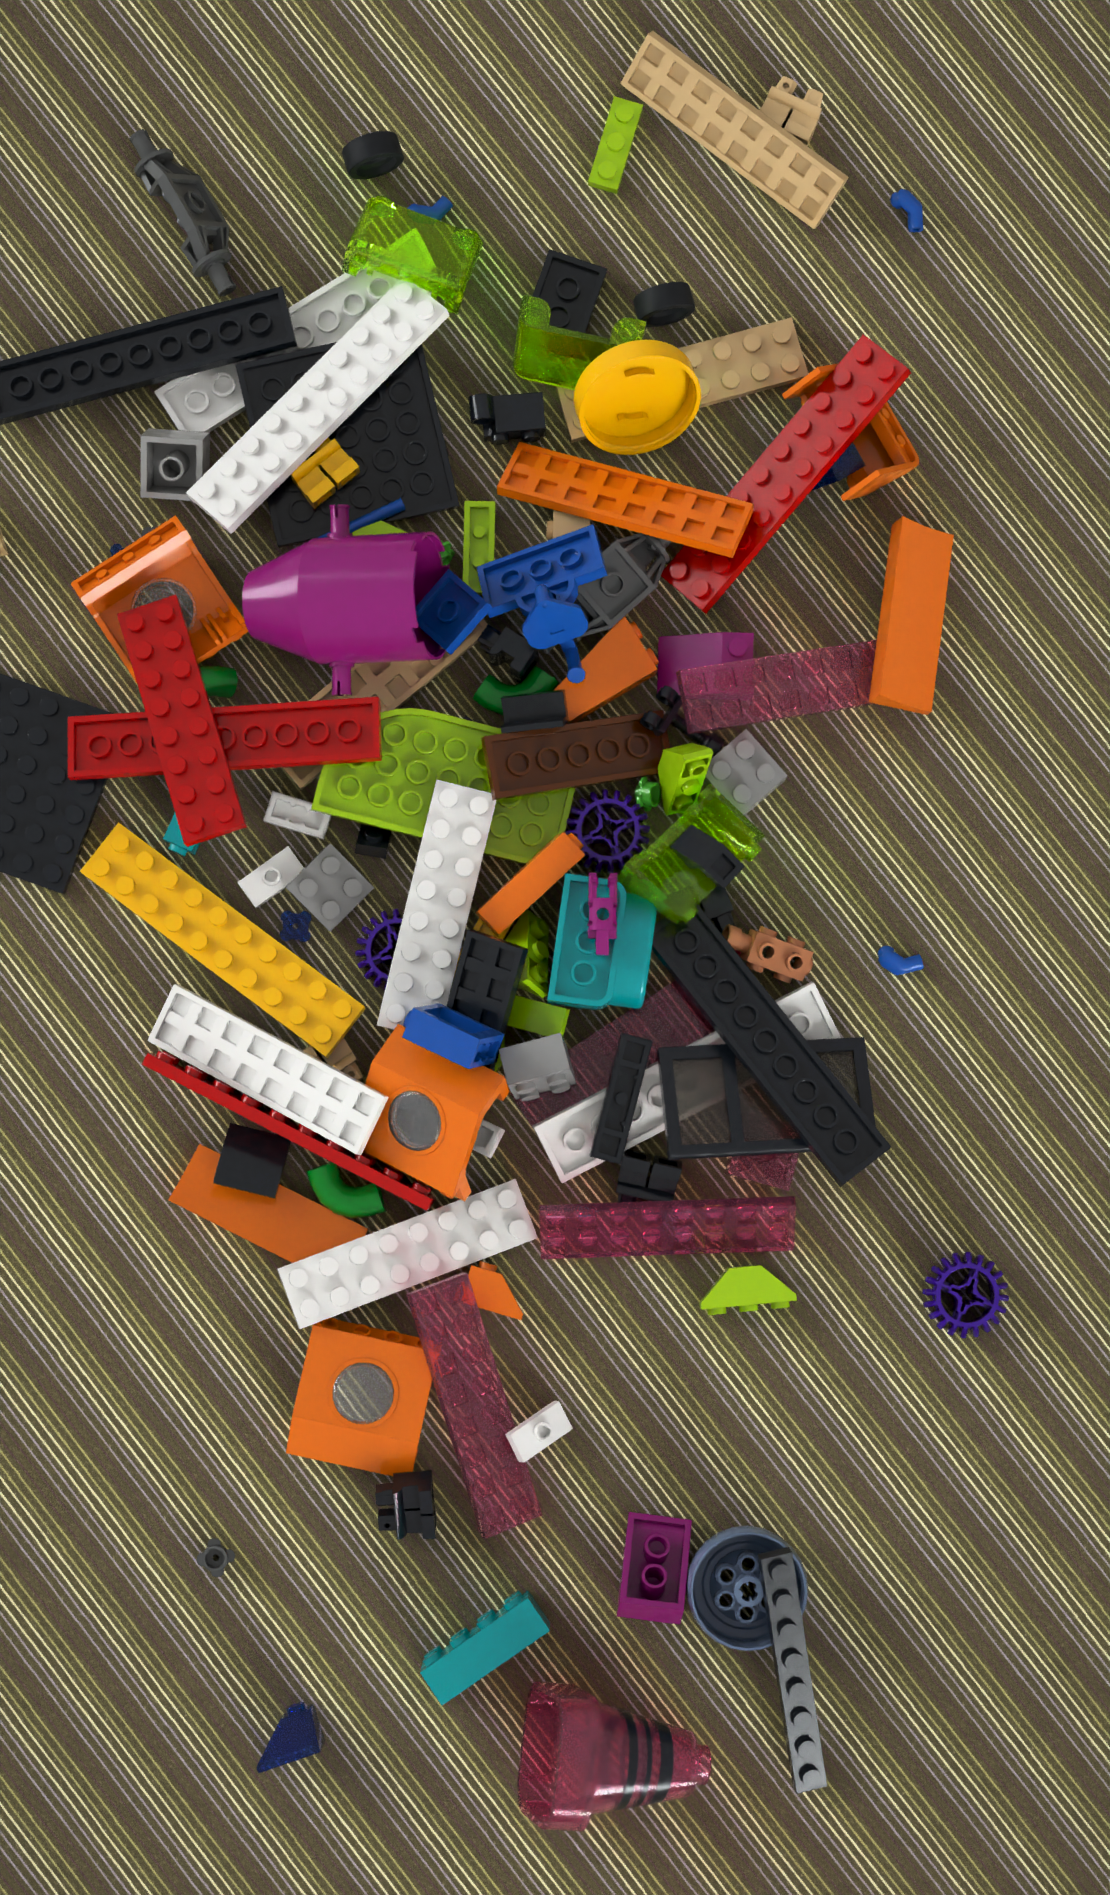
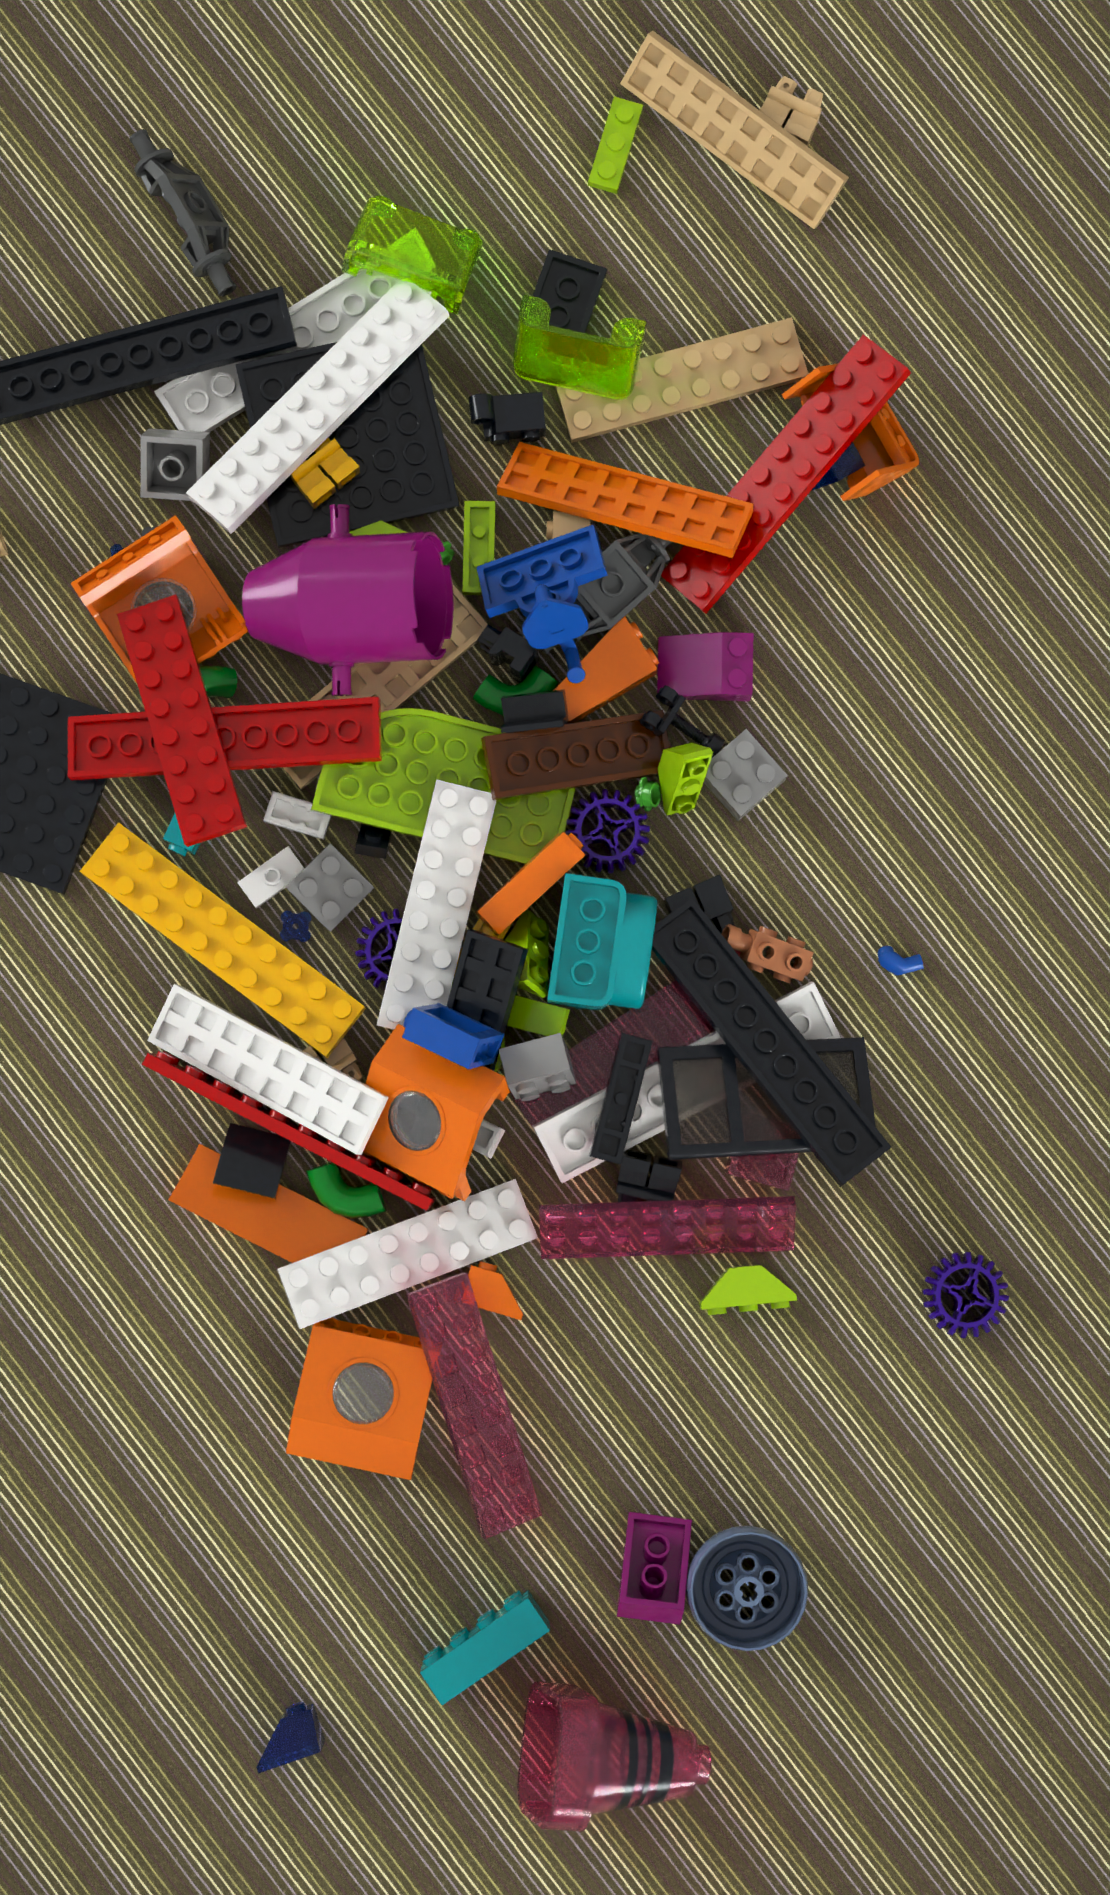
(215, 1548): dark grey plate -> none
(372, 155): black tyre -> none
(377, 515): blue piece -> none
(413, 1504): black hips -> none
(437, 211): blue arm -> none
(450, 611): blue plate -> none
(538, 1431): white plate -> none
(602, 929): magenta hinge -> none
(637, 397): yellow piece -> none
(664, 304): black tyre -> none
(666, 880): clear neon green windscreen -> none
(708, 855): black slope -> none
(777, 686): clear pink plate -> none
(792, 1669): plate -> none
(911, 617): orange arch -> none
(913, 207): blue arm -> none

